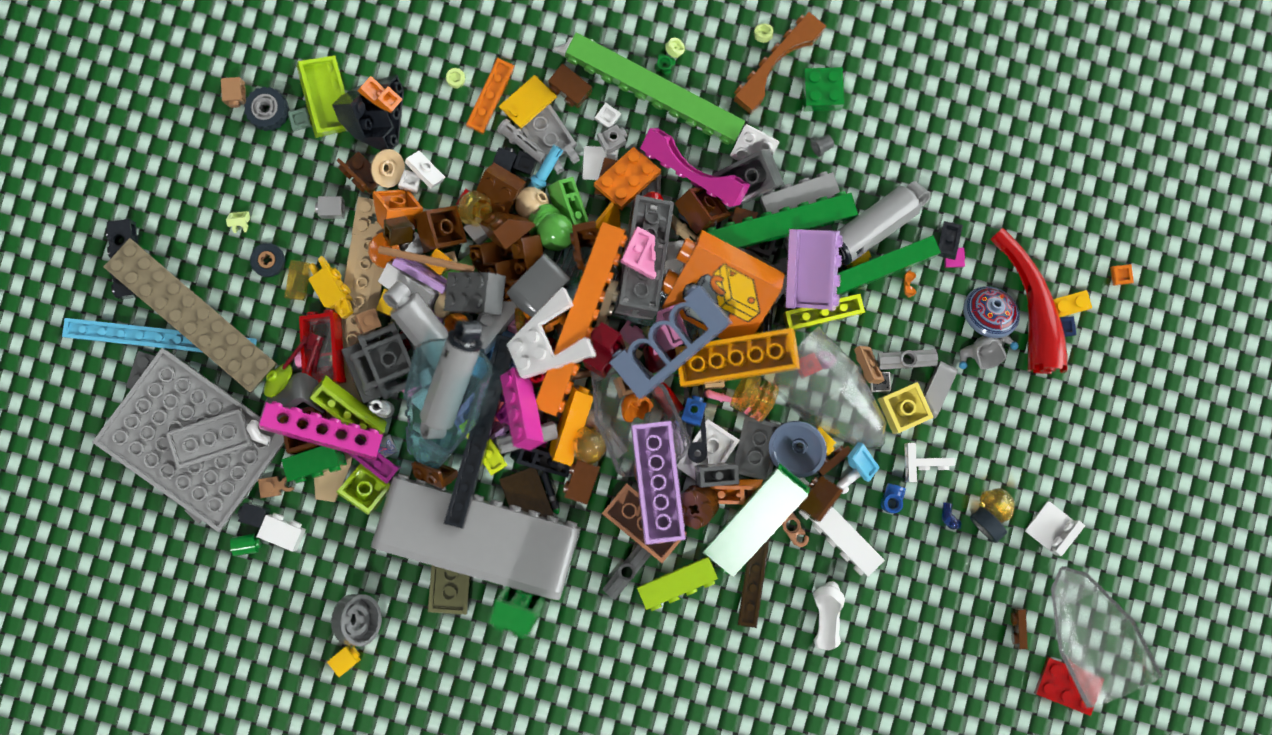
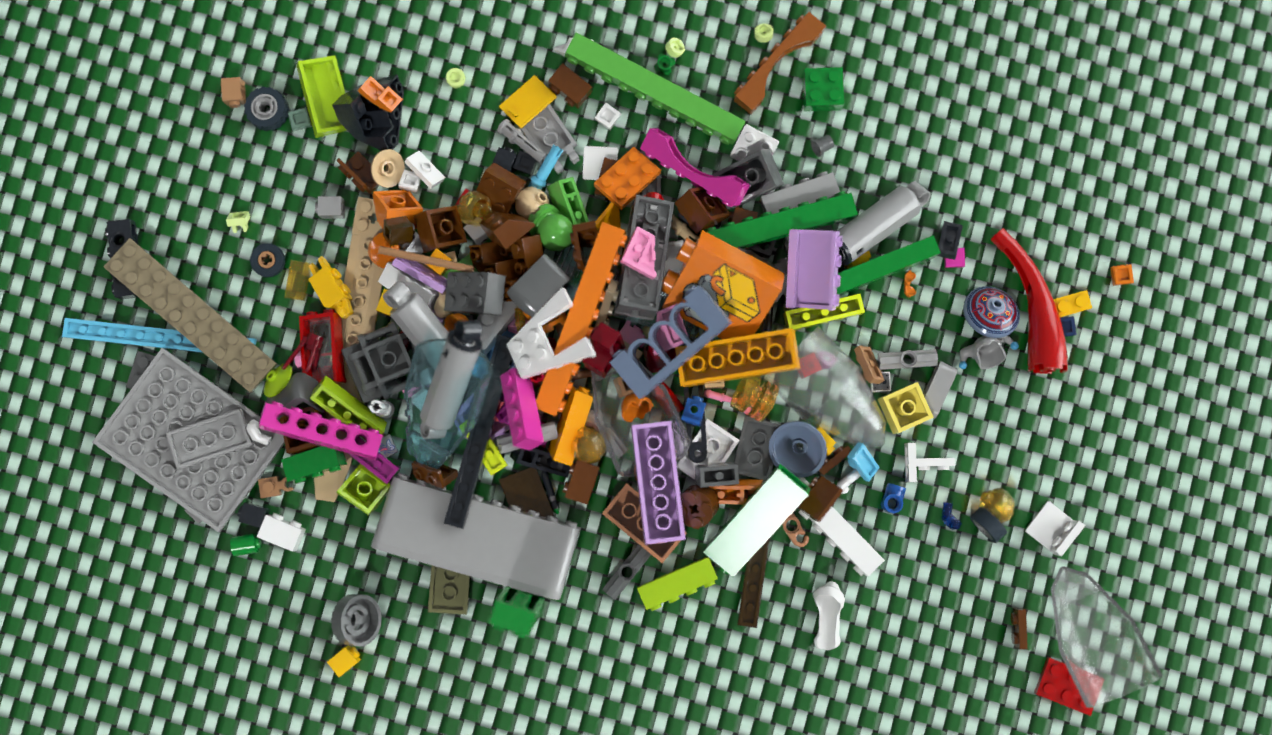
(367, 321): medium nougat brick -> none
(490, 95): orange tile -> none
(610, 145): light grey brick -> none

